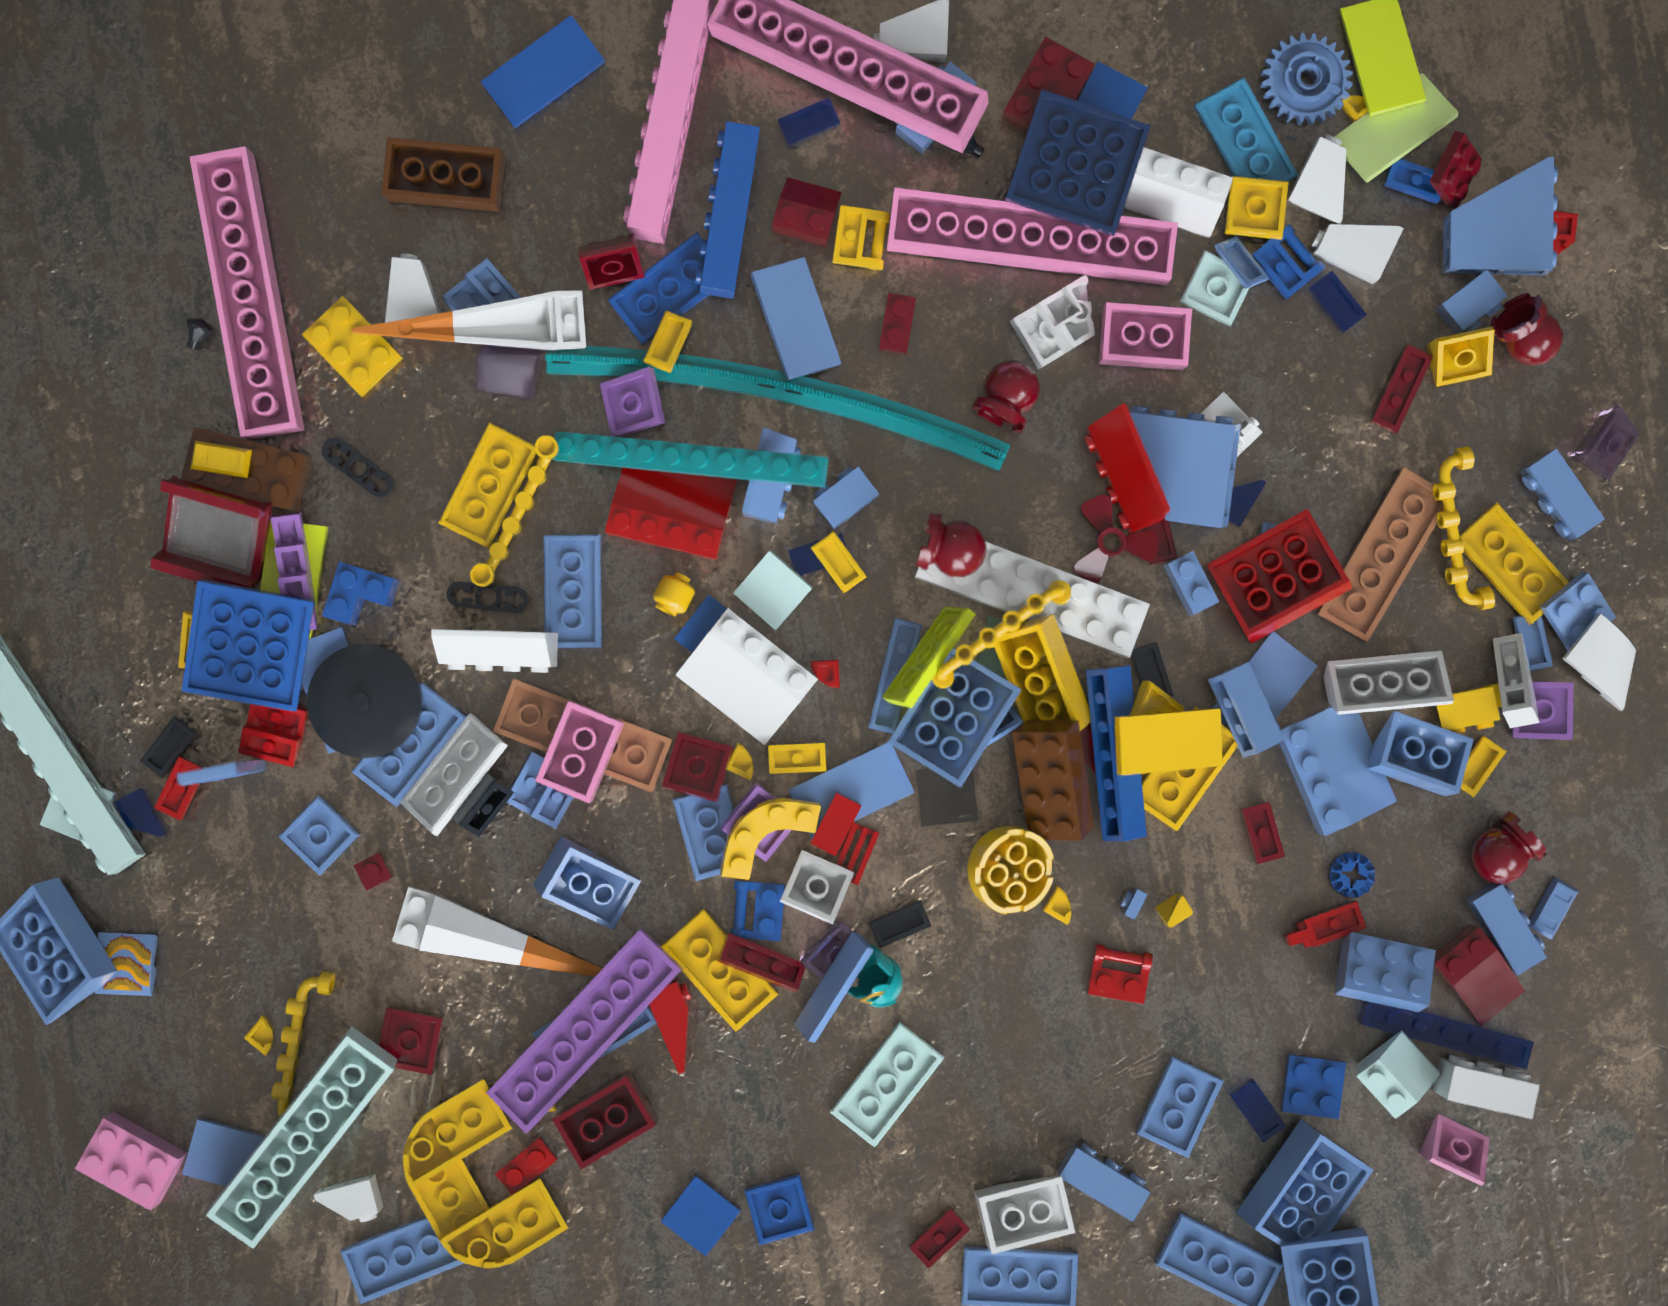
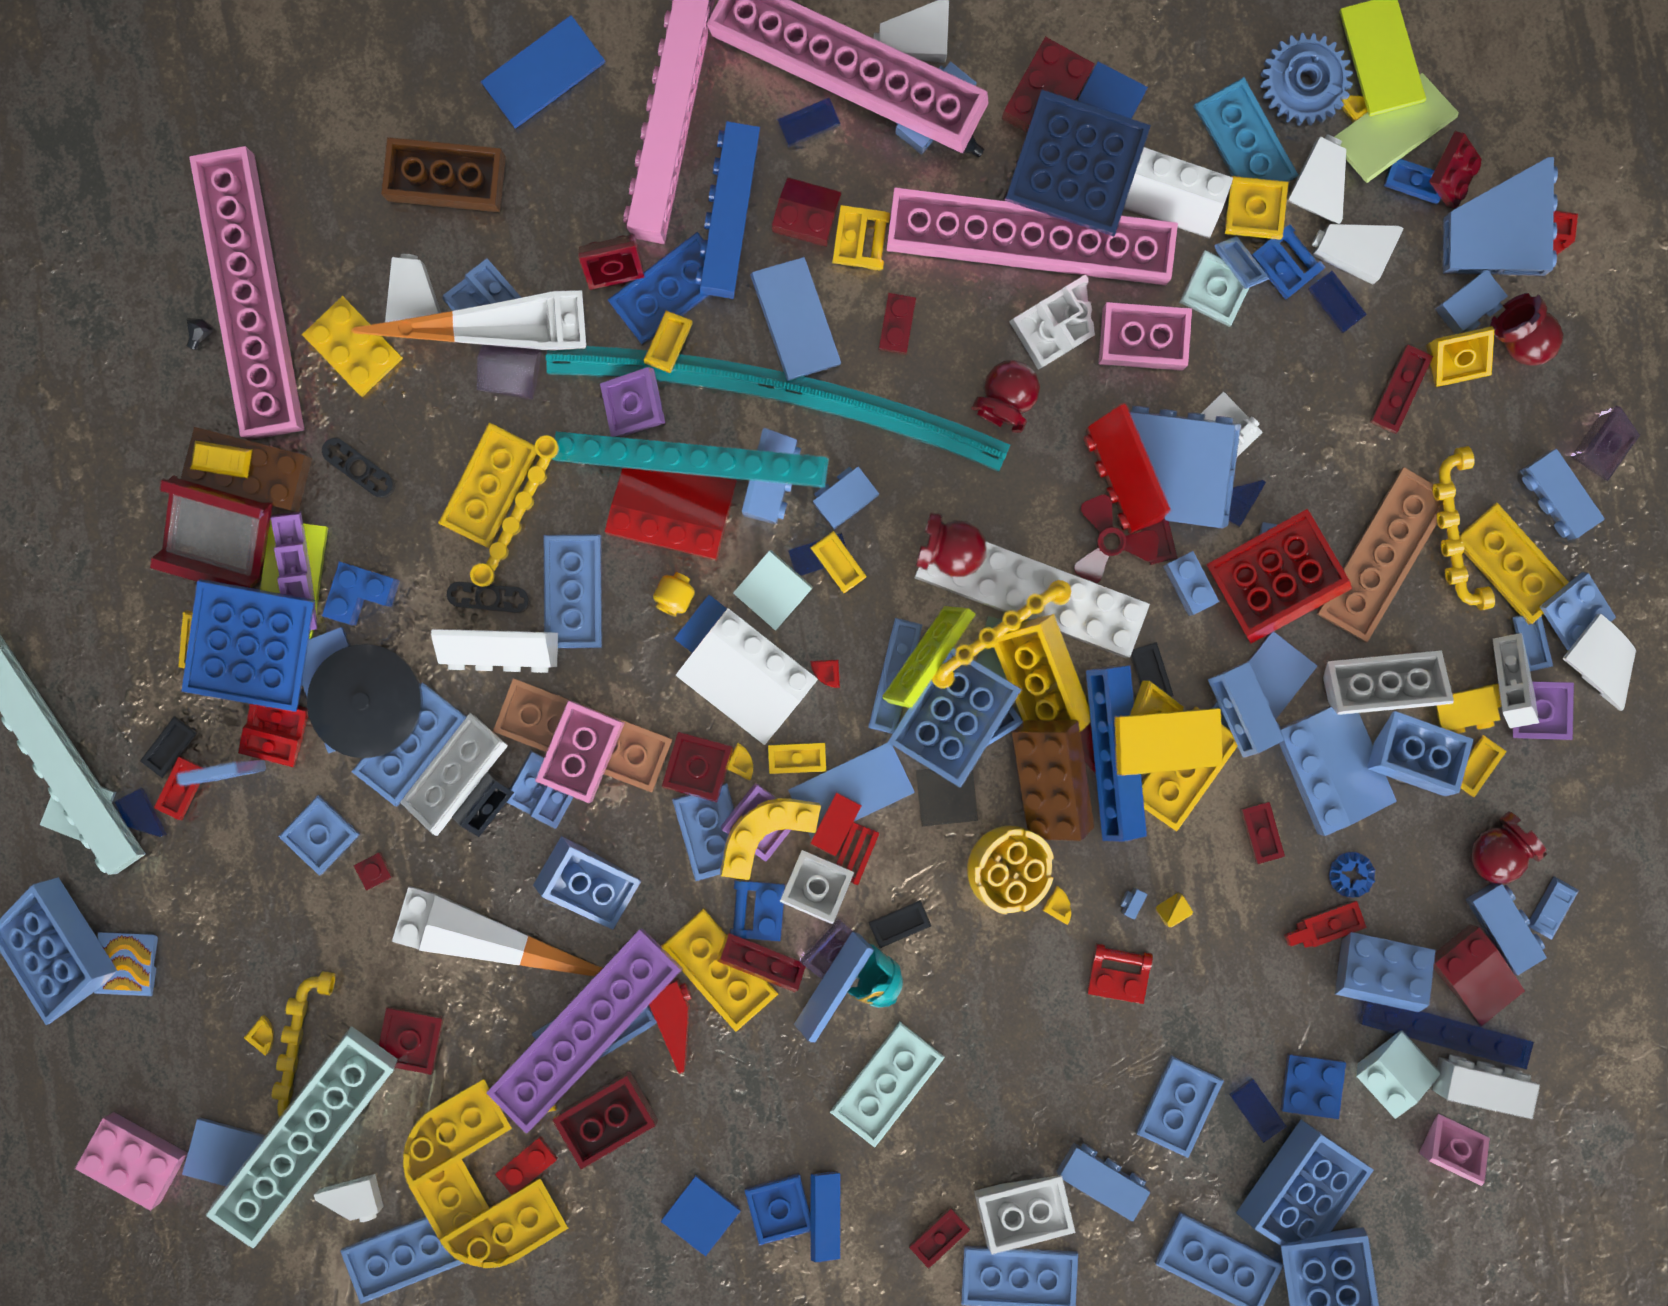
(825, 1216): none -> blue tile

